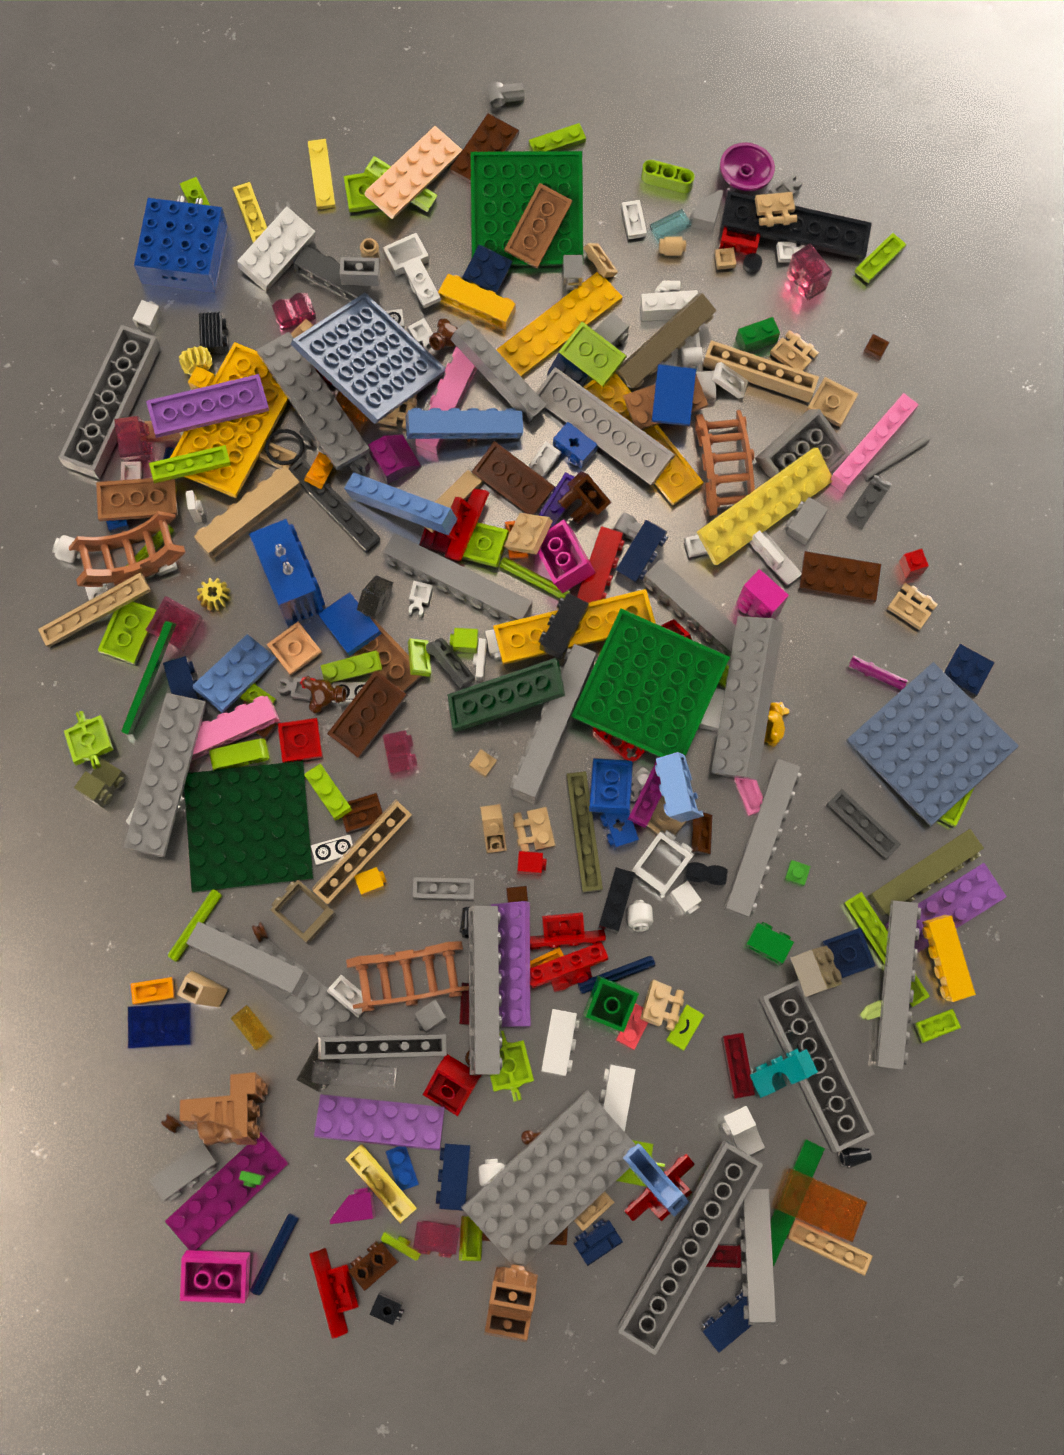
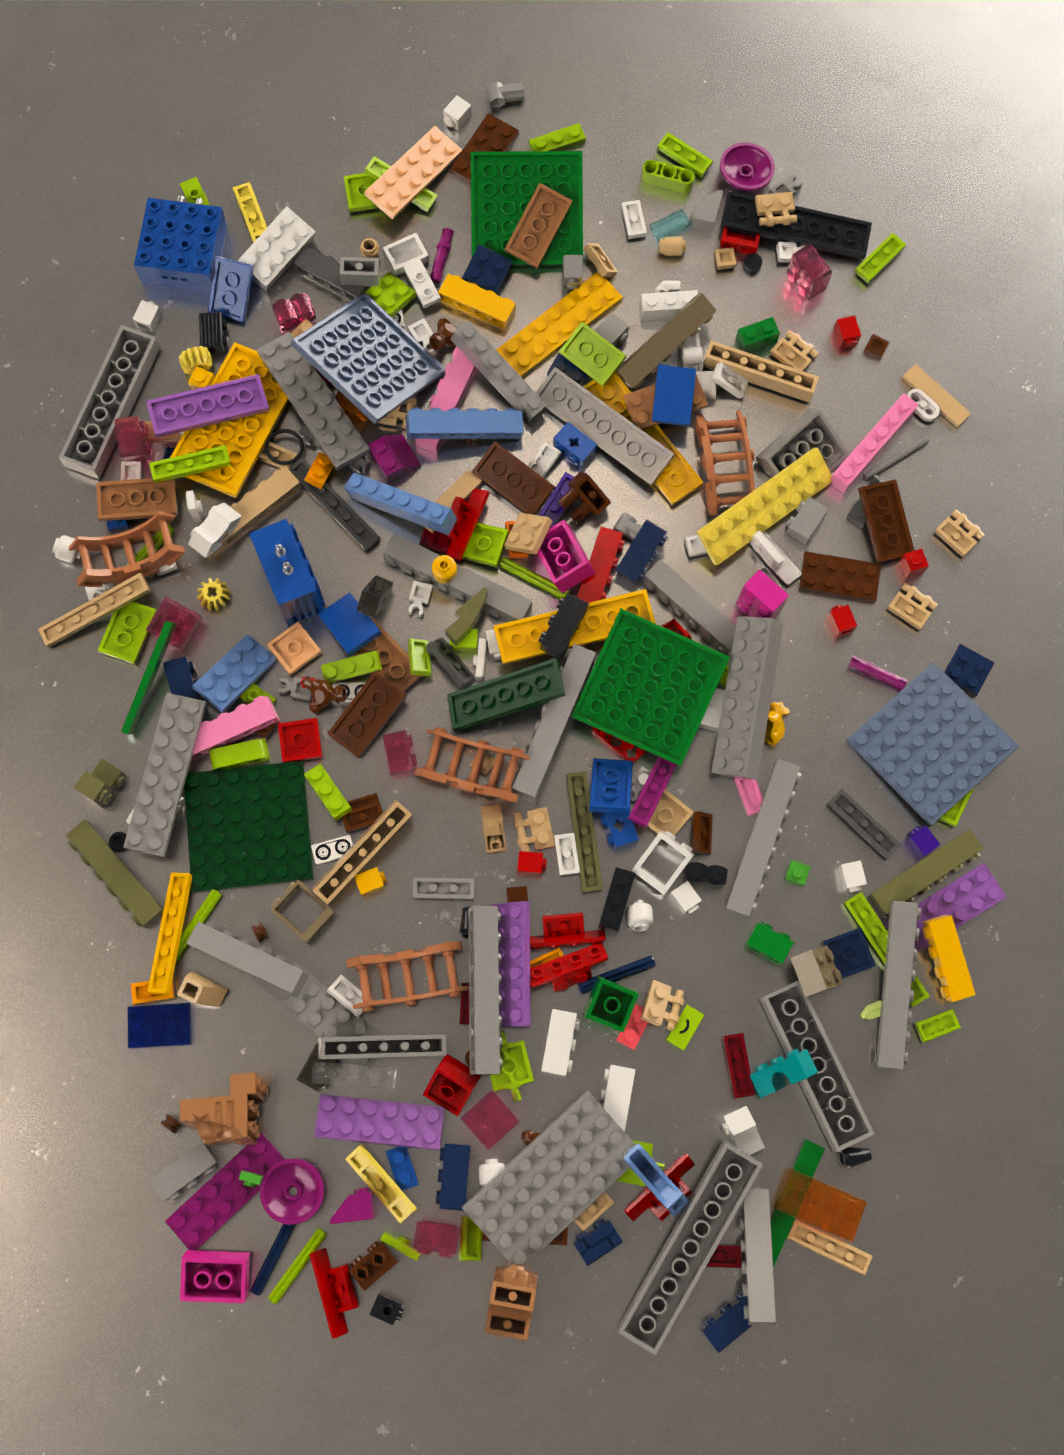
(88, 740): lime plate -> none
(115, 873): none -> olive brick
(117, 842): none -> black tile
(170, 933): none -> yellow plate
(220, 521): none -> white brick
(230, 288): none -> tile
(251, 1027): clear yellow plate -> none
(276, 1191): none -> magenta dish
(297, 1265): none -> lime axle
(321, 174): light yellow plate -> none
(391, 294): none -> lime plate
(430, 1017): light grey slope -> none
(443, 248): none -> magenta pin
(448, 573): none -> yellow head
(457, 113): none -> white brick
(467, 617): none -> olive slope
(471, 783): none -> nougat fence
(490, 1120): none -> clear pink brick
(566, 854): none -> white plate
(677, 787): light blue wedge -> none
(684, 154): none -> lime plate
(833, 401): tan plate -> none
(841, 620): none -> red brick
(847, 331): none -> red brick
(852, 876): none -> white brick
(886, 520): none -> reddish brown plate
(922, 841): none -> dark purple brick
(925, 404): none -> white plate
(948, 405): none -> tan tile
(955, 536): none -> tan plate

